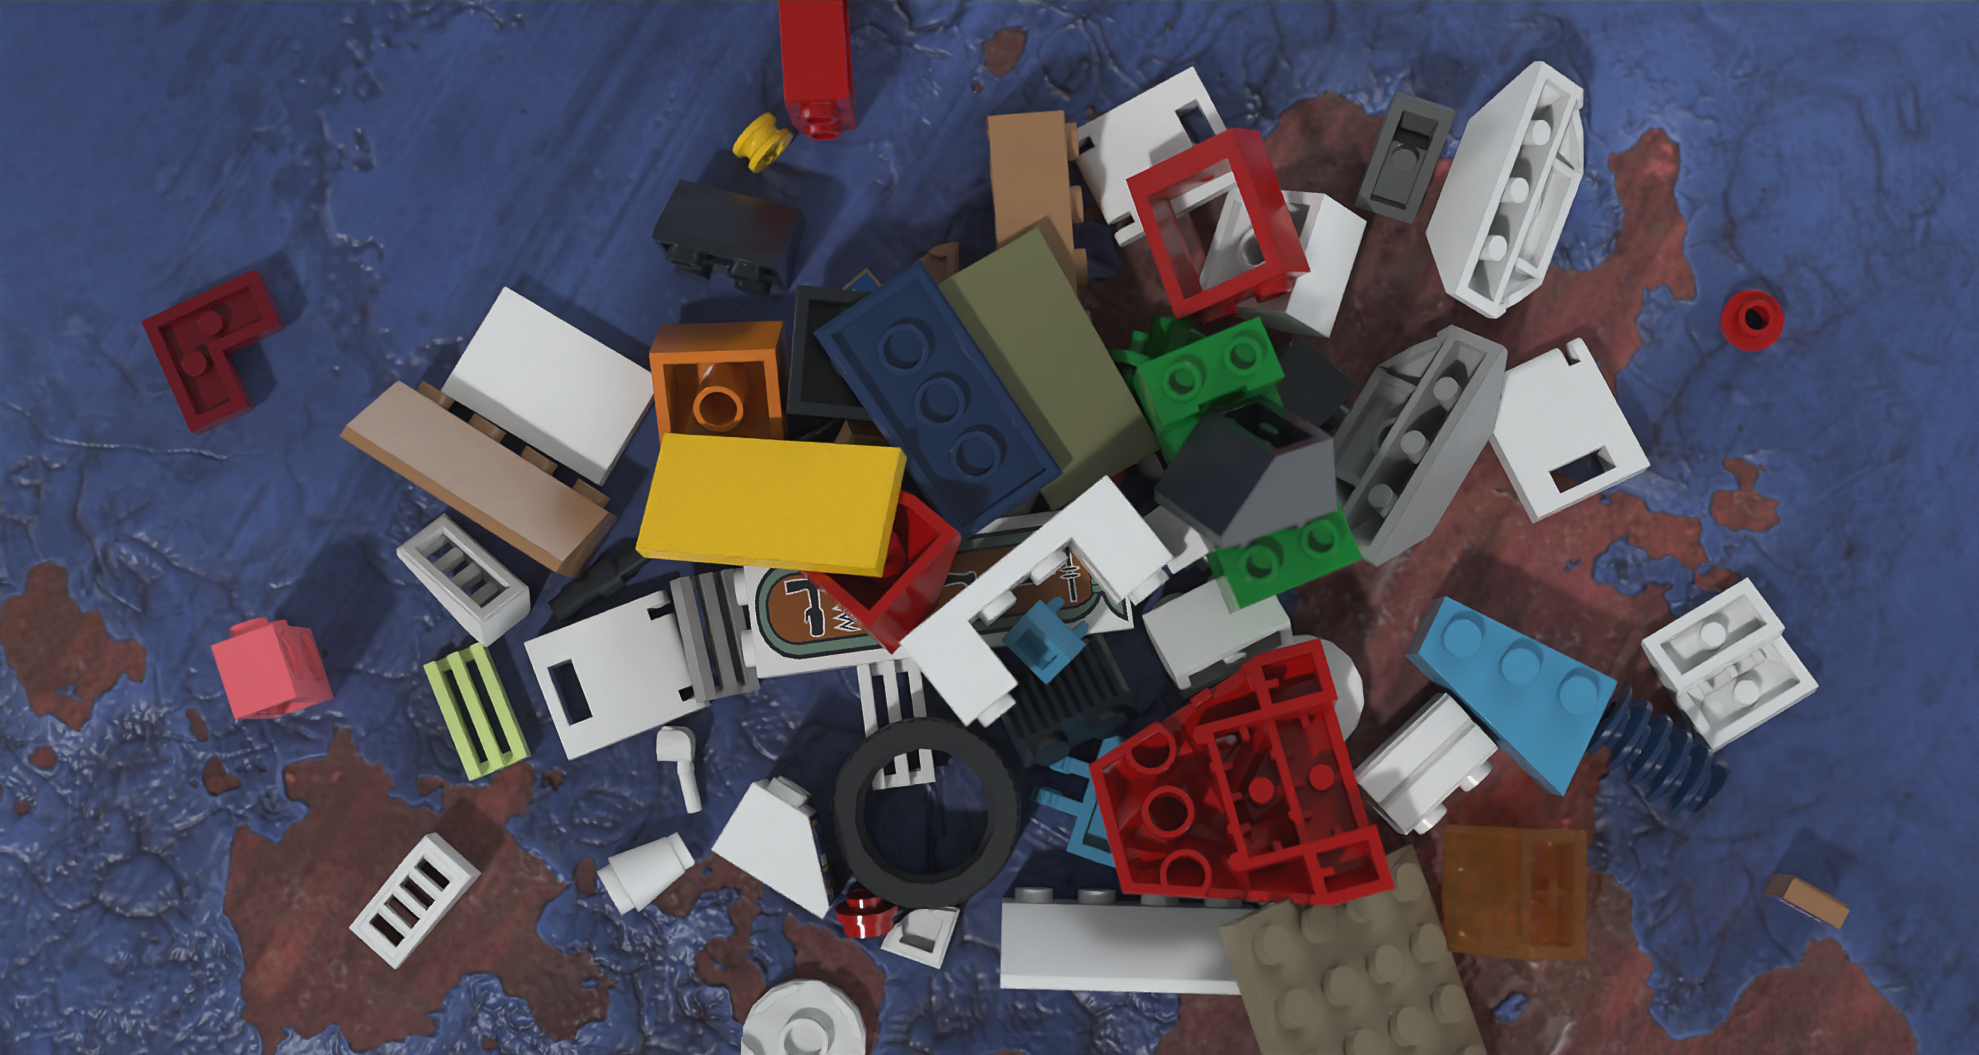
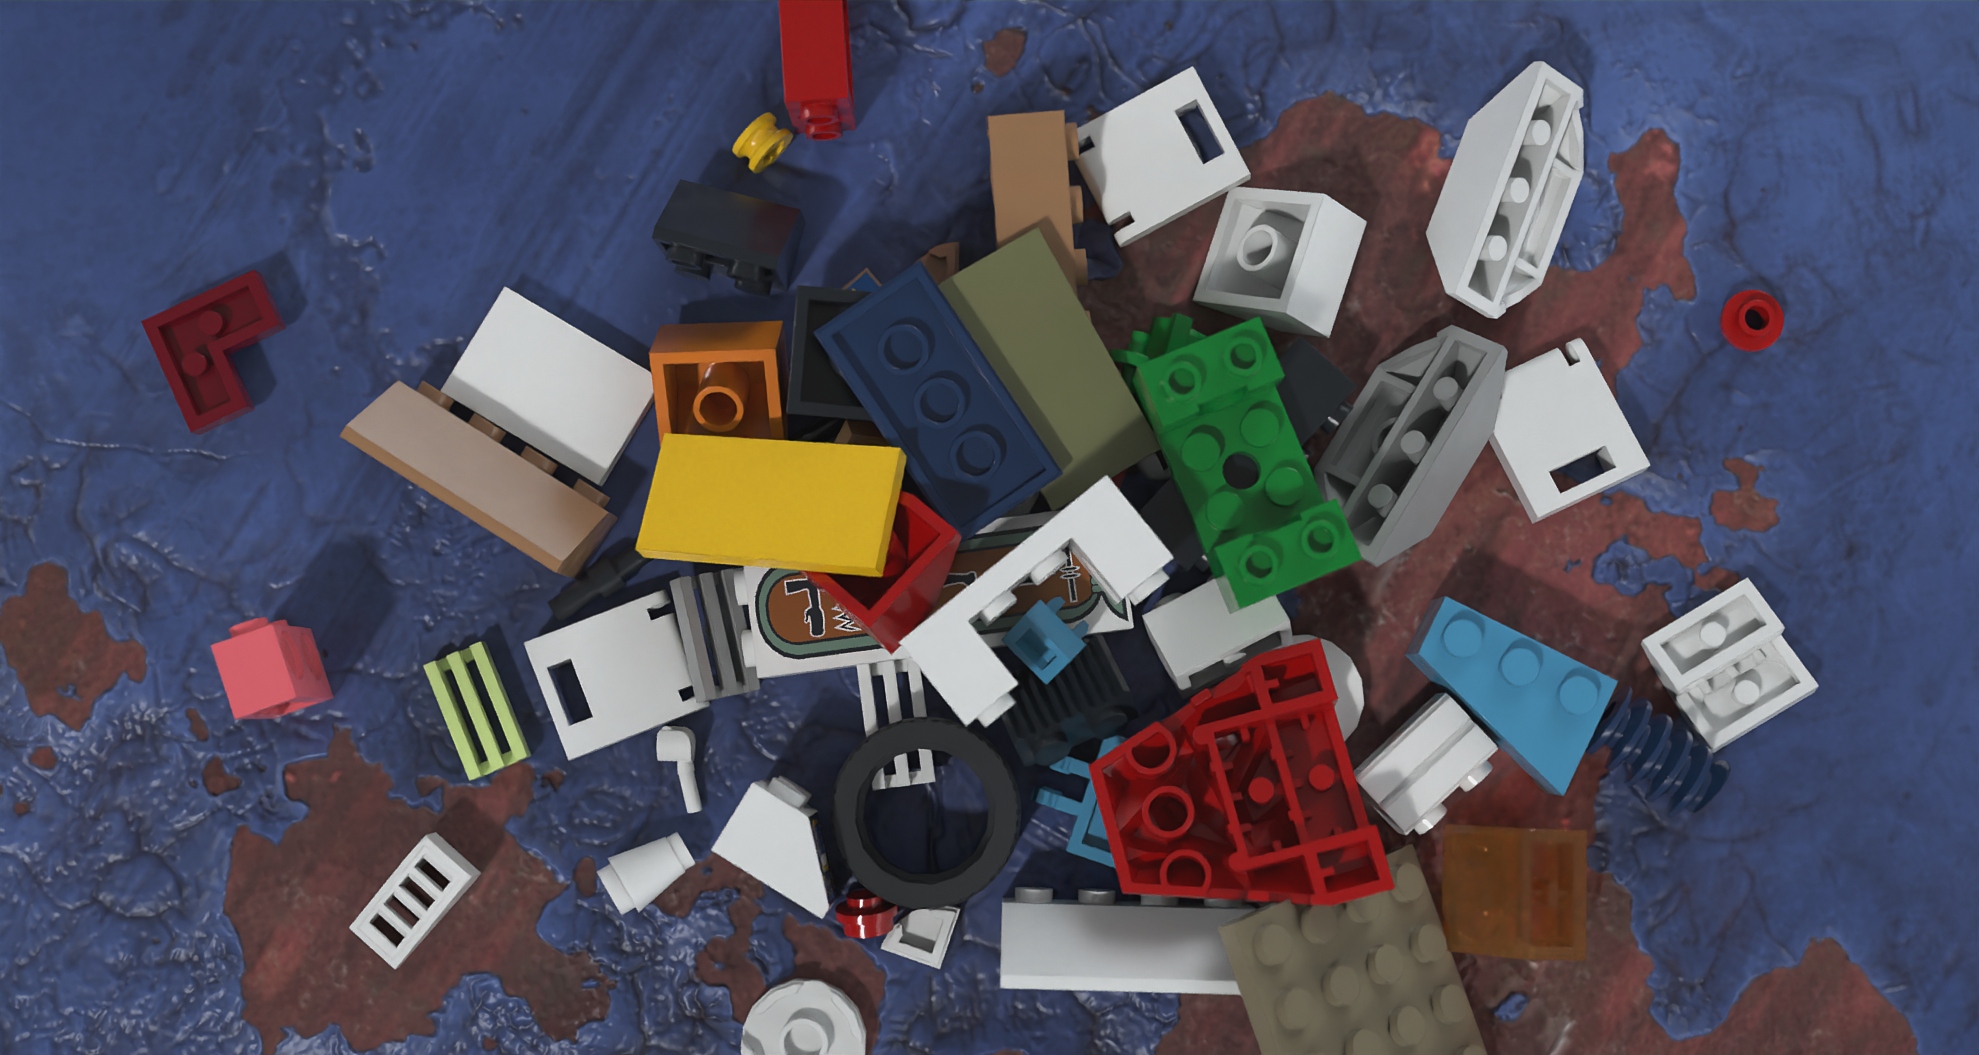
(491, 608): white slope -> none
(1178, 538): white tile -> none
(1247, 157): red window -> none
(1250, 473): black slope -> none
(1404, 156): dark grey slope -> none
(1806, 900): medium nougat tile -> none

